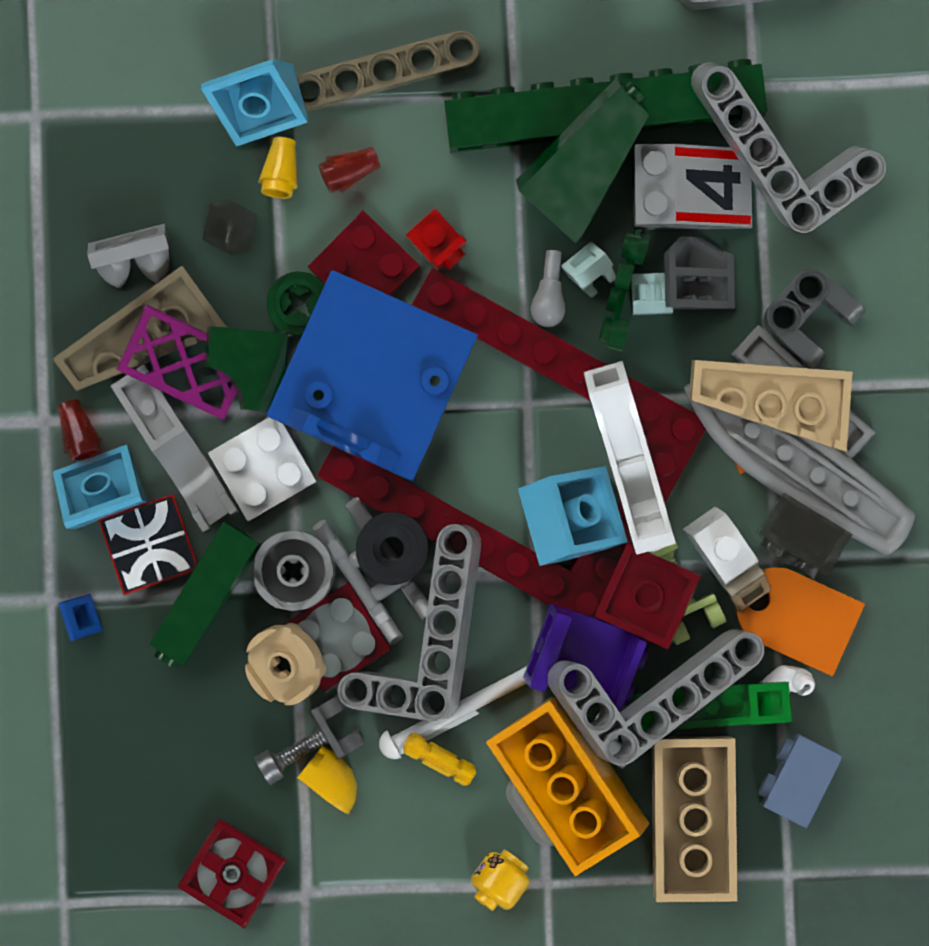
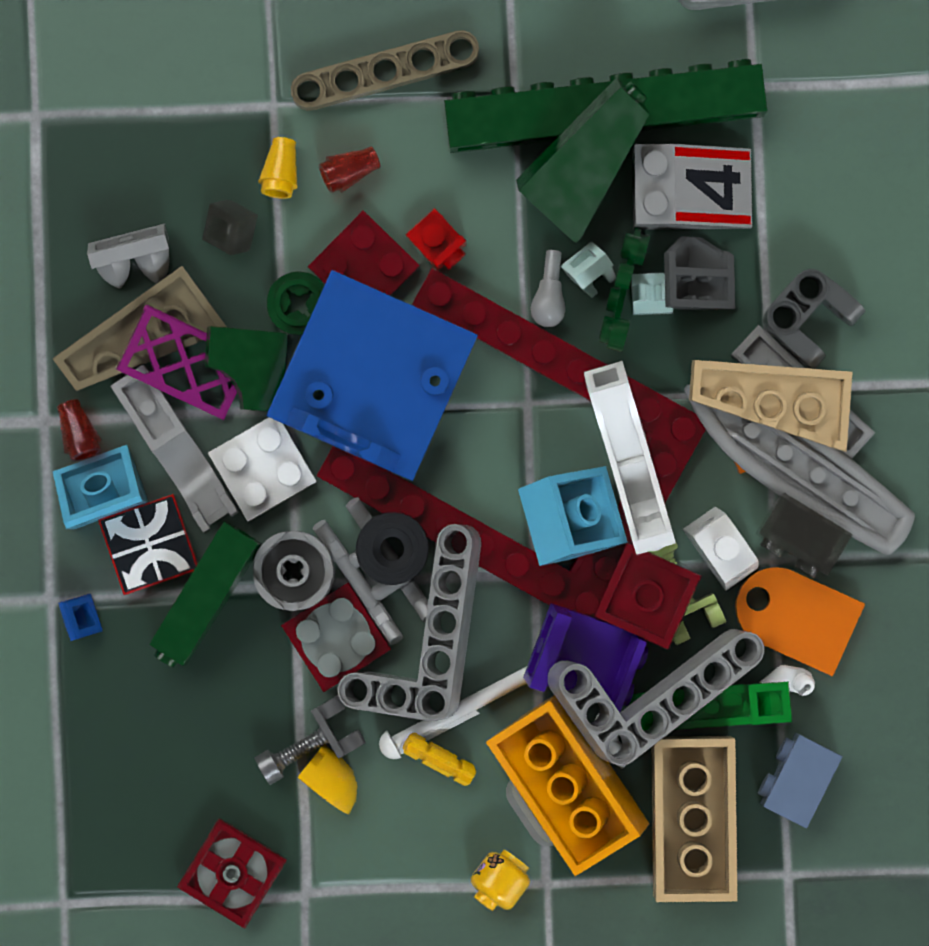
(257, 100): medium azure slope -> none
(300, 651): tan plate -> none
(747, 587): dark tan tile -> none
(774, 159): light grey beam -> none

